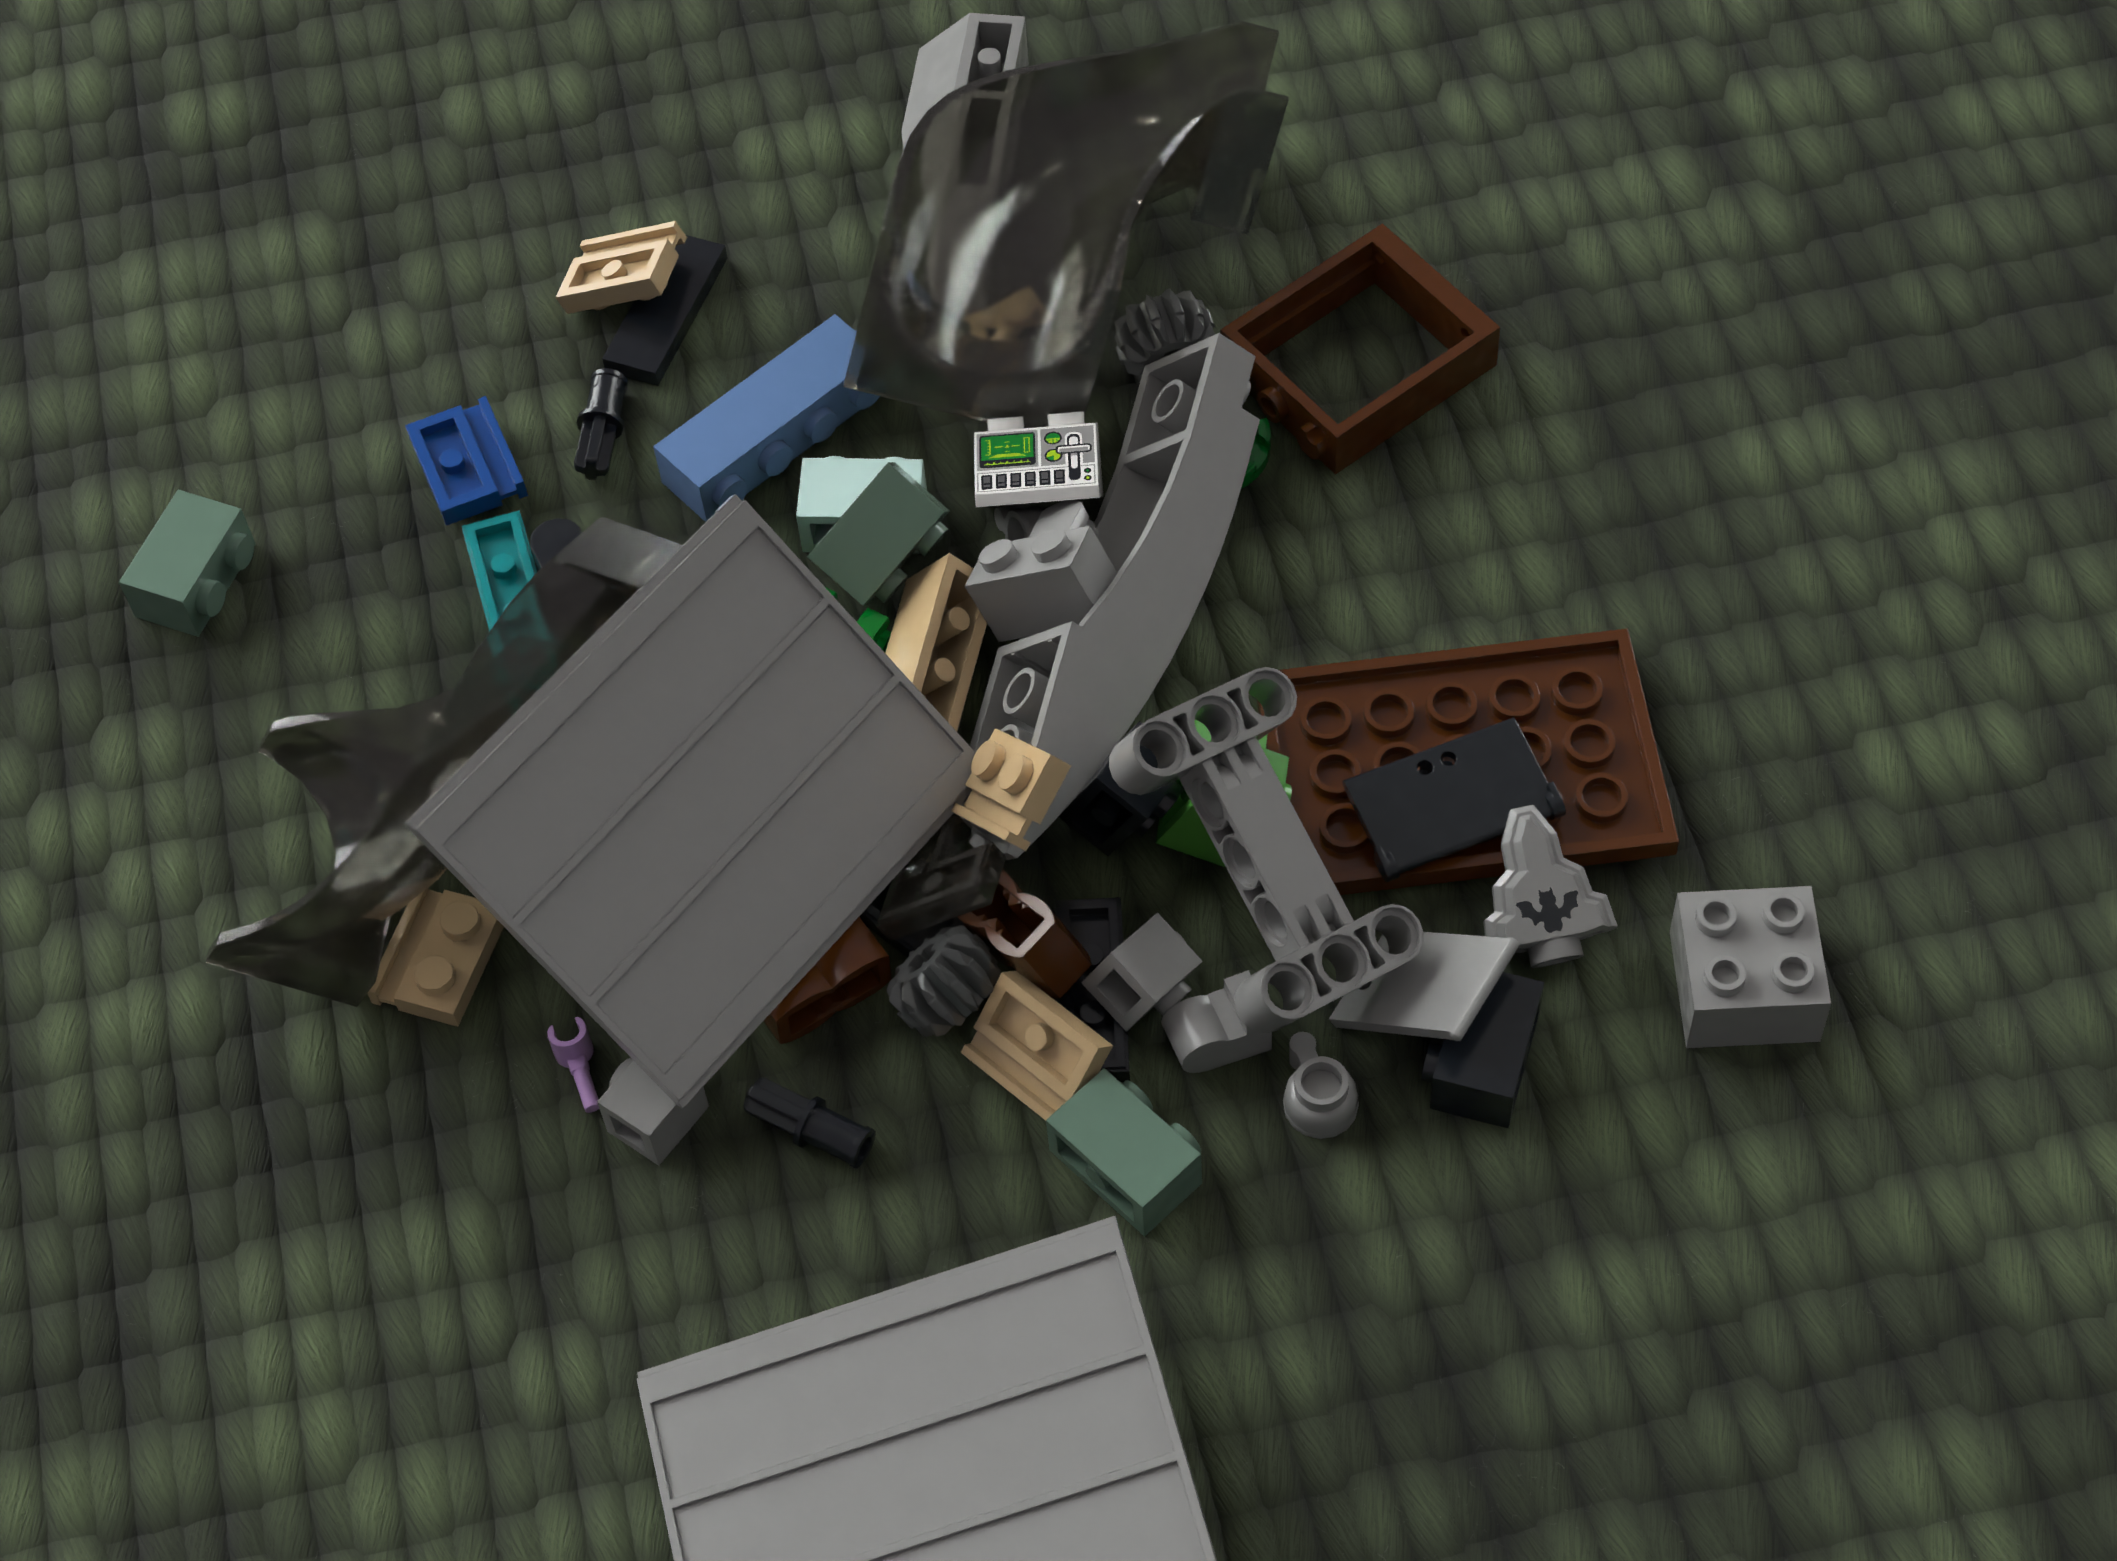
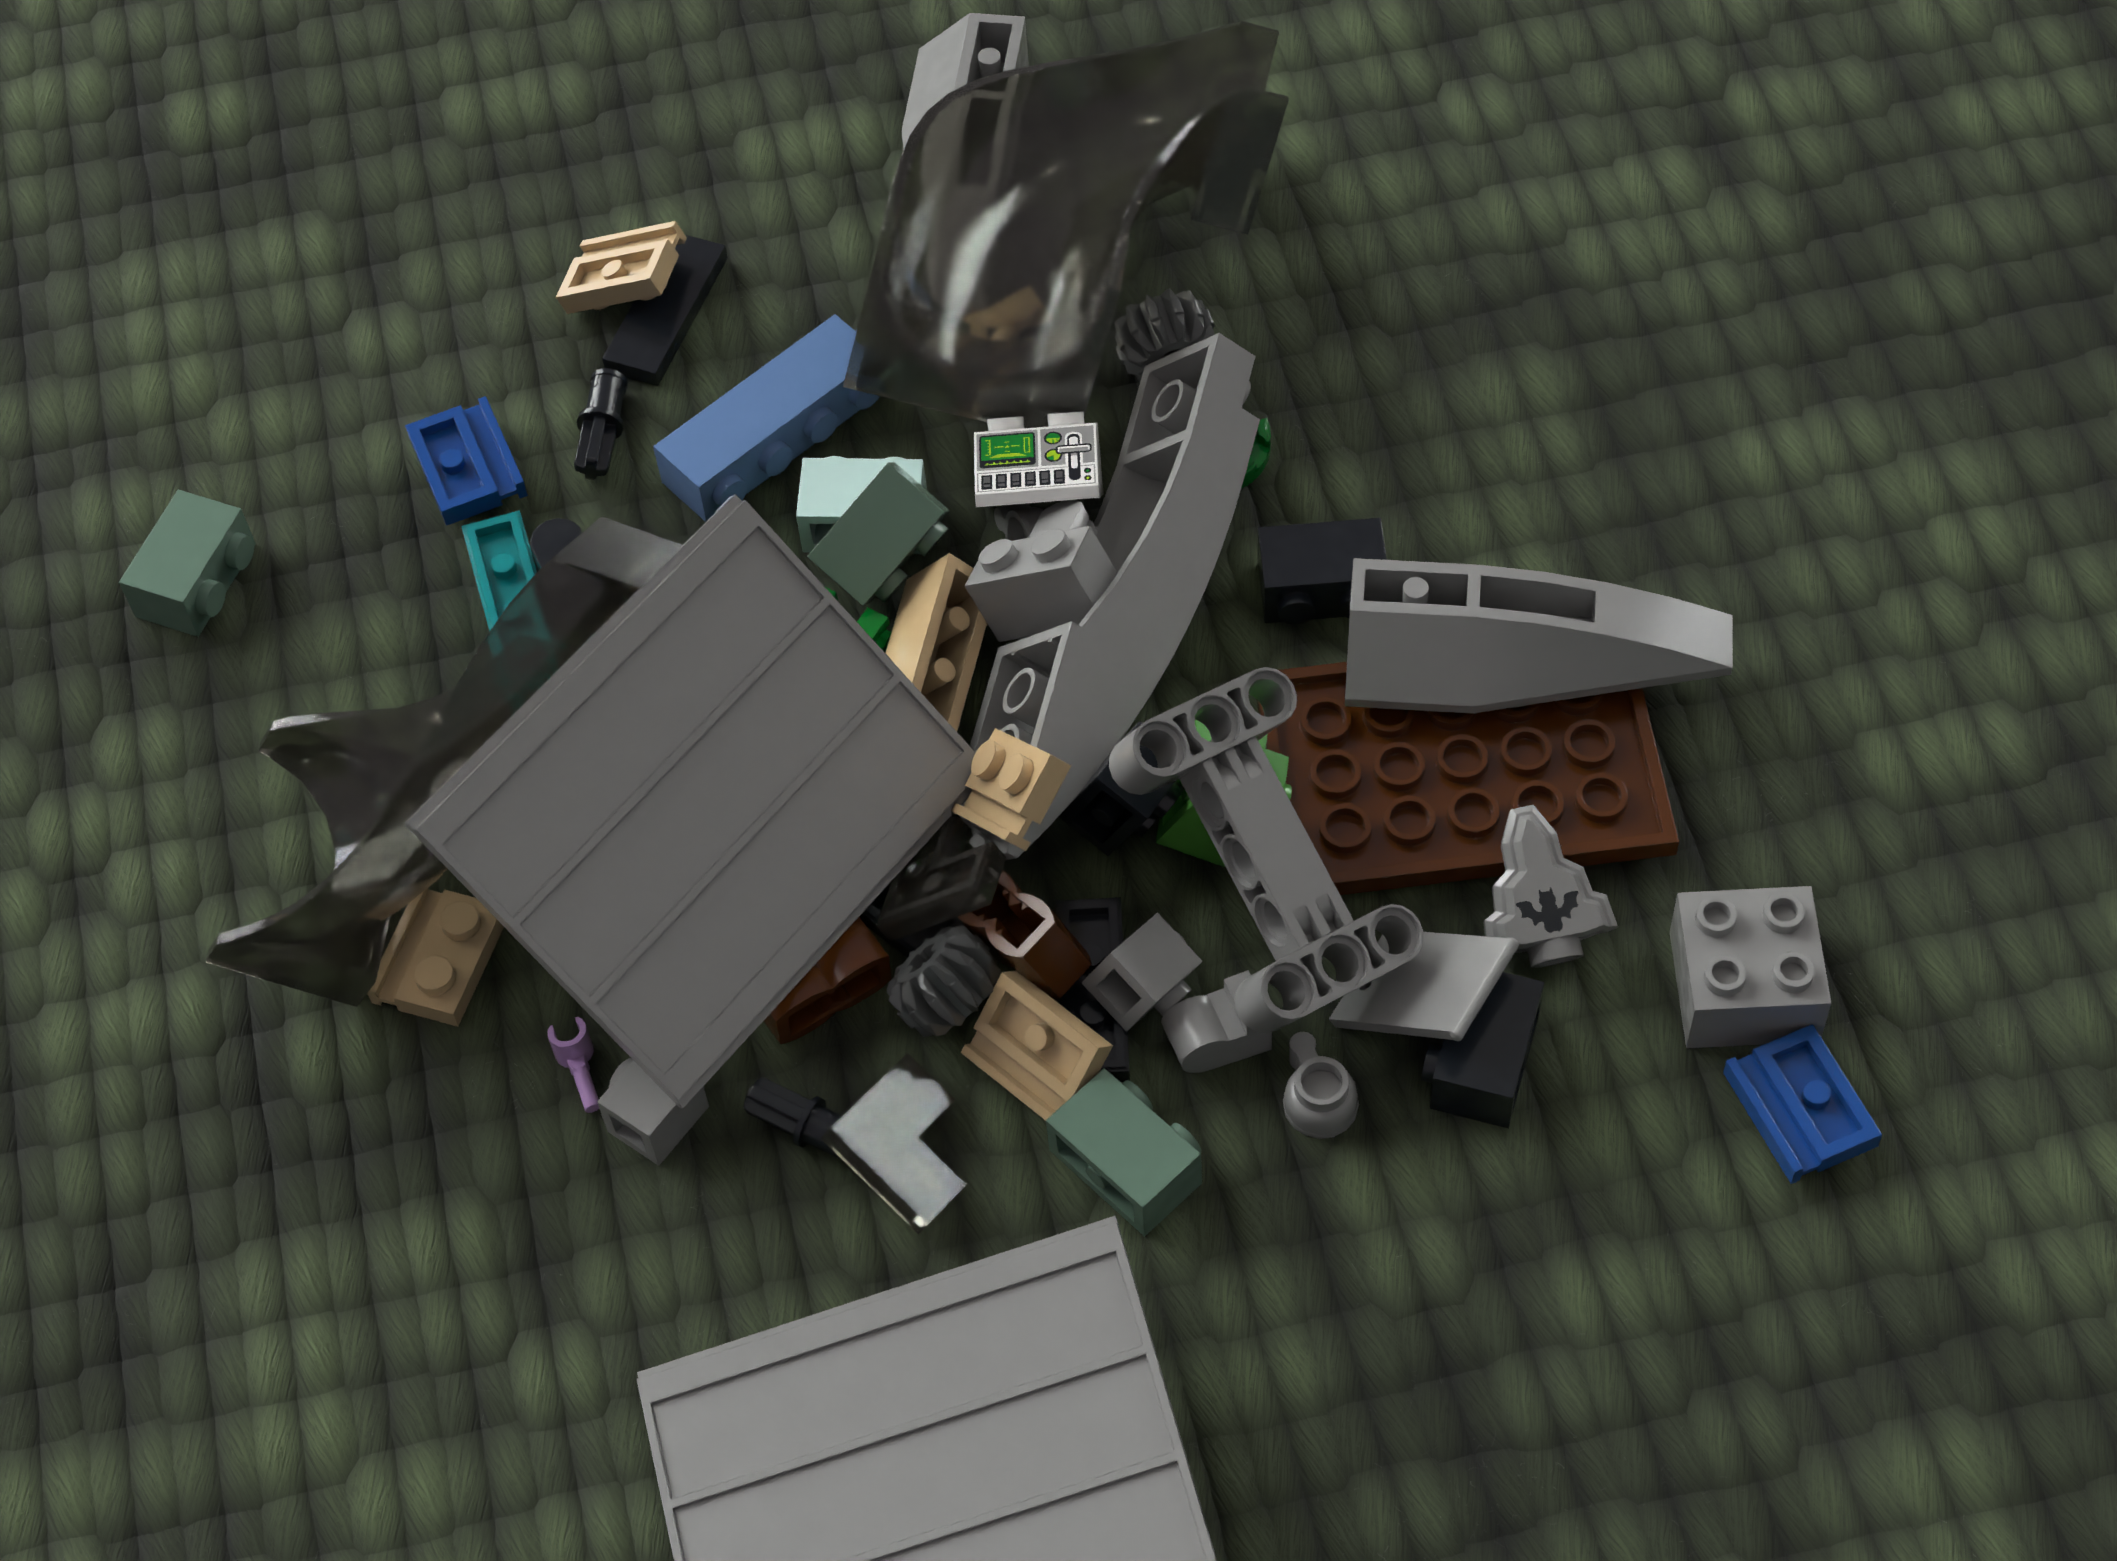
(884, 1146): none -> clear smoke tile
(1310, 567): none -> black brick
(1412, 284): reddish brown window -> none
(1446, 805): black door -> none
(1516, 637): none -> light grey wedge
(1802, 1103): none -> blue plate

